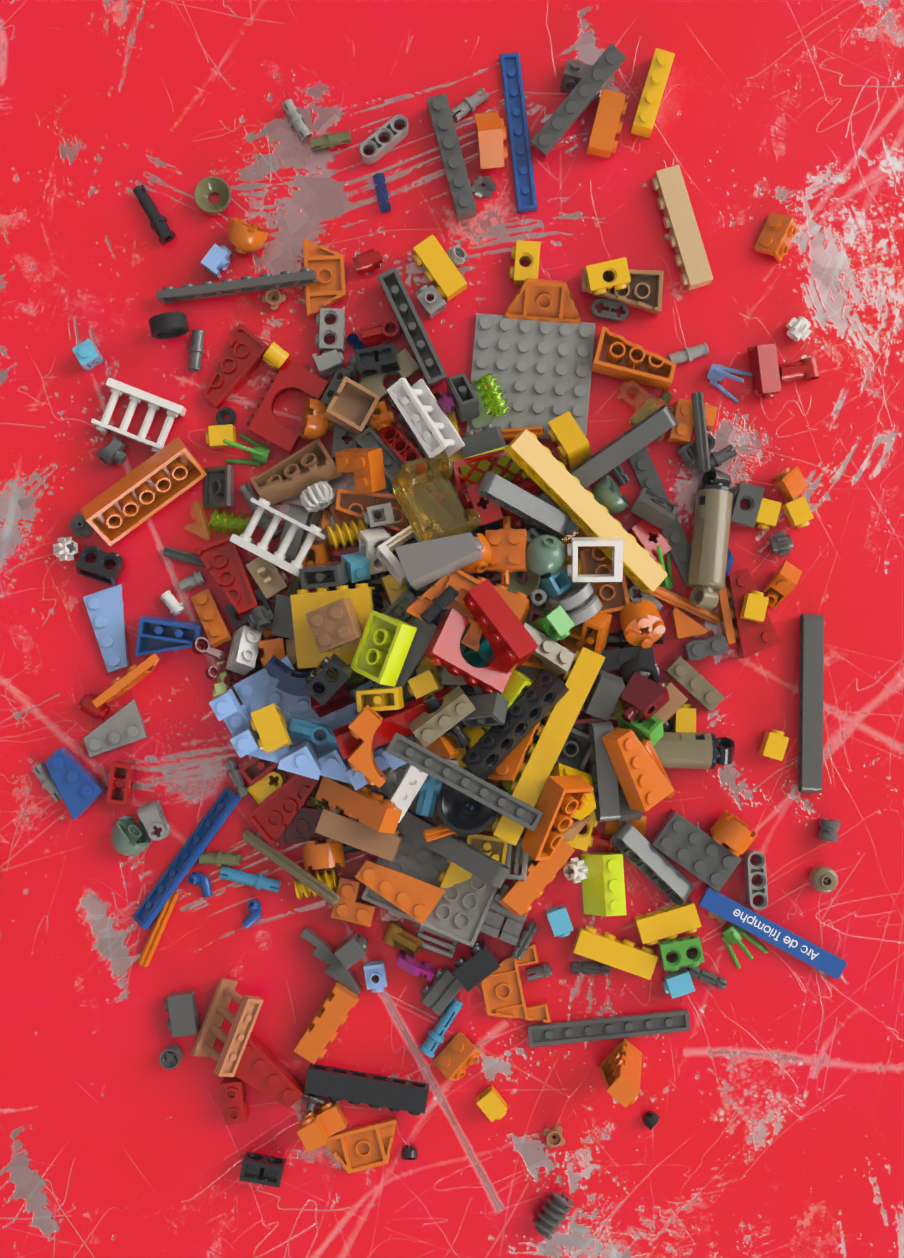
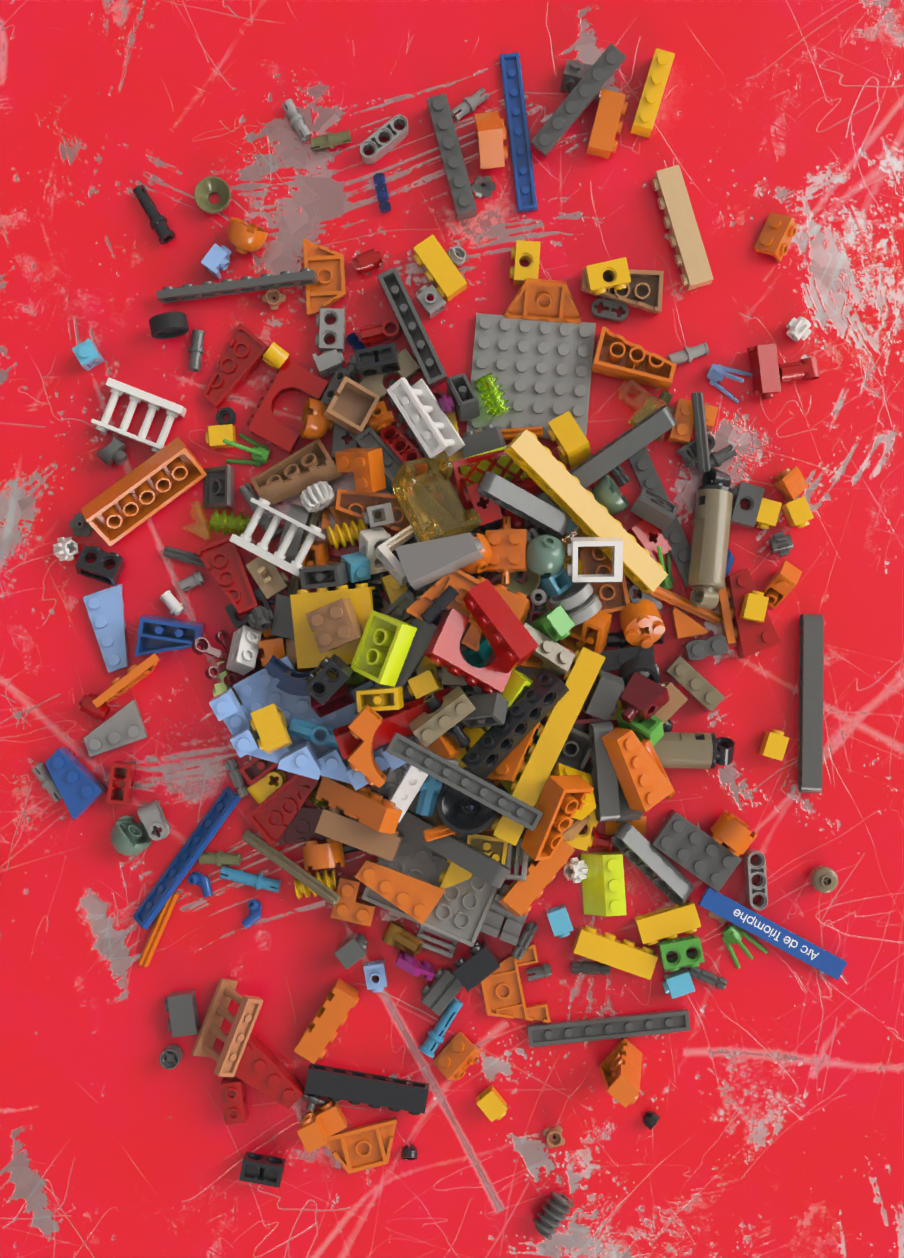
(211, 618): orange plate -> none
(335, 969): dark grey slope -> none
(685, 719): yellow brick -> none
(828, 830): dark grey wheel -> none

